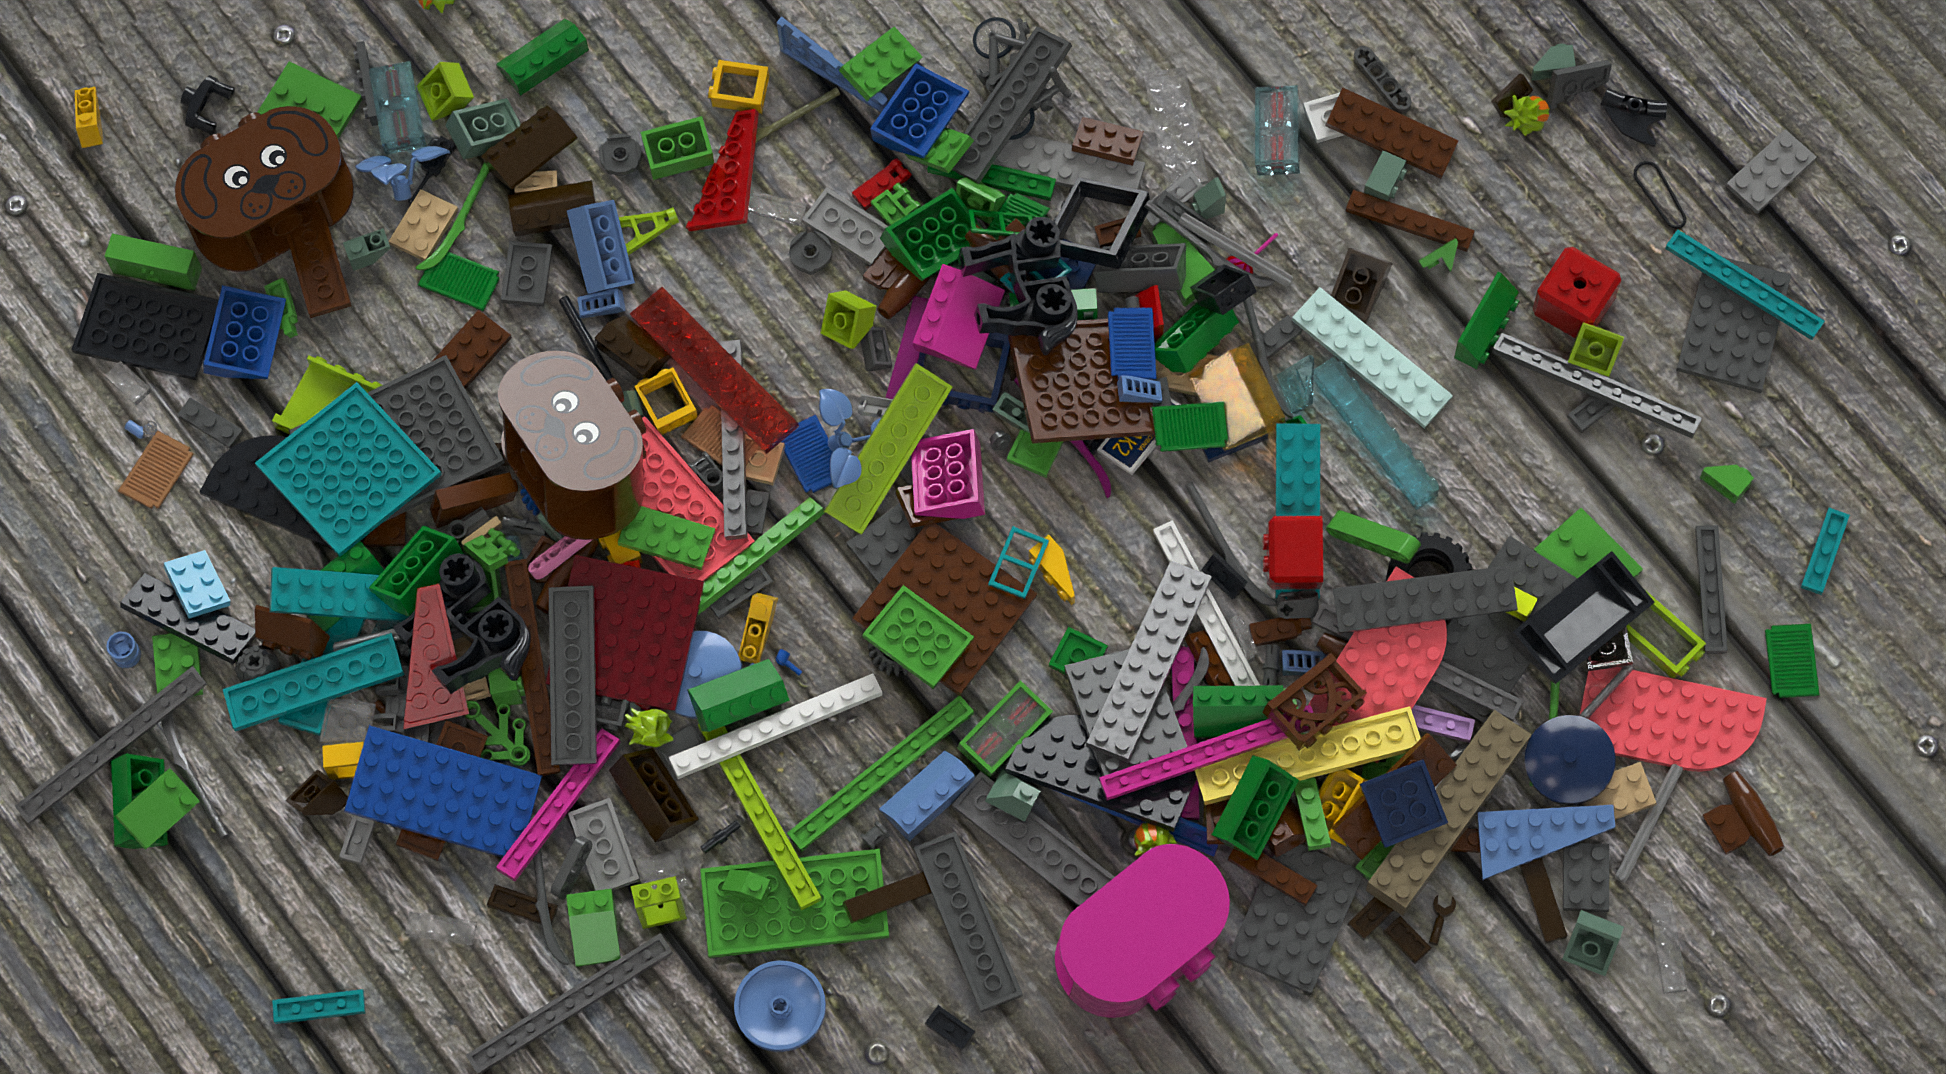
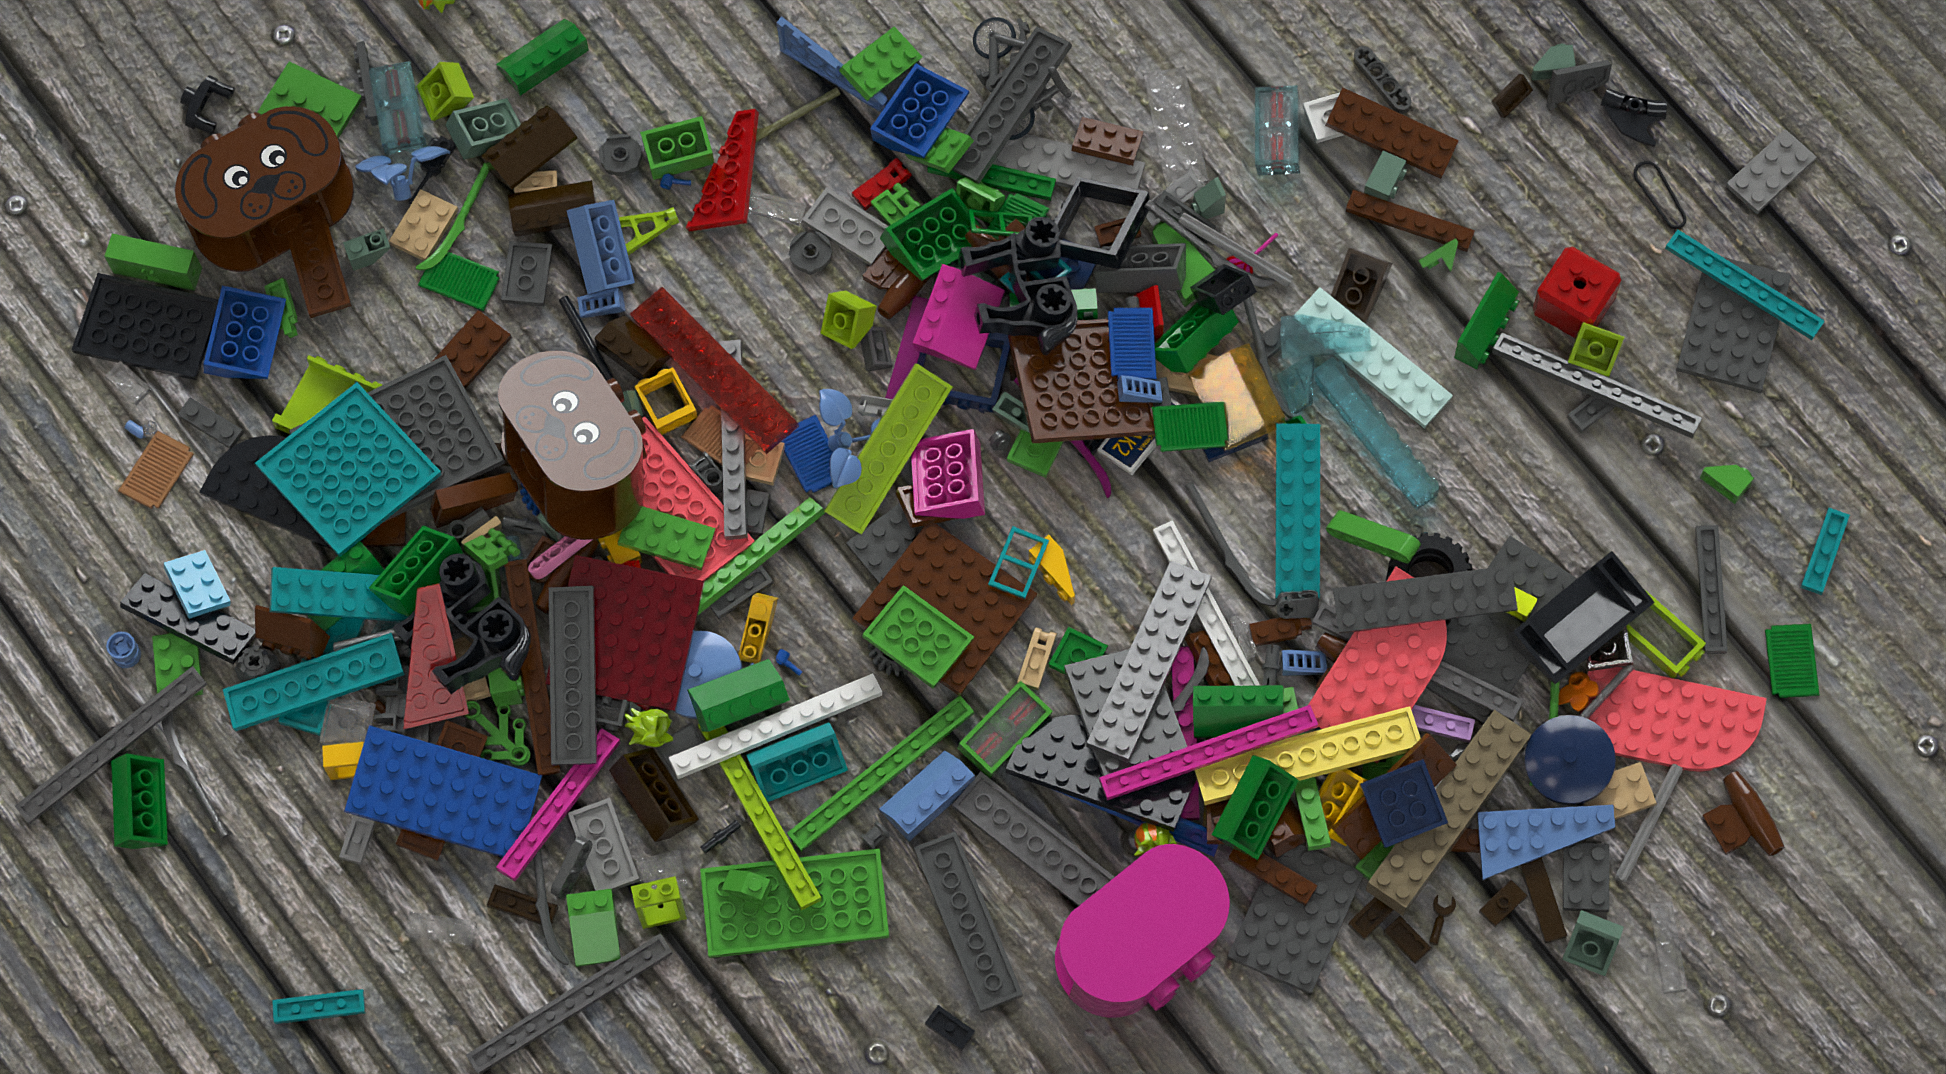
(88, 117): yellow slope -> none
(157, 808): bright green slope -> none
(318, 796): dark brown slope -> none
(668, 180): none -> blue hand
(735, 102): yellow window -> none
(780, 1006): medium blue dish -> none
(797, 762): none -> teal slope
(887, 897): dark brown tile -> none
(1013, 795): sand green slope -> none
(1037, 658): none -> tan plate
(1224, 576): black plate -> none
(1294, 552): red plate -> none
(1315, 336): none -> clear light blue wedge
(1320, 674): reddish brown fence -> none
(1503, 903): none -> dark brown plate
(1528, 114): lime hair -> none
(1578, 691): none -> orange plate
(1581, 544): bright green plate -> none

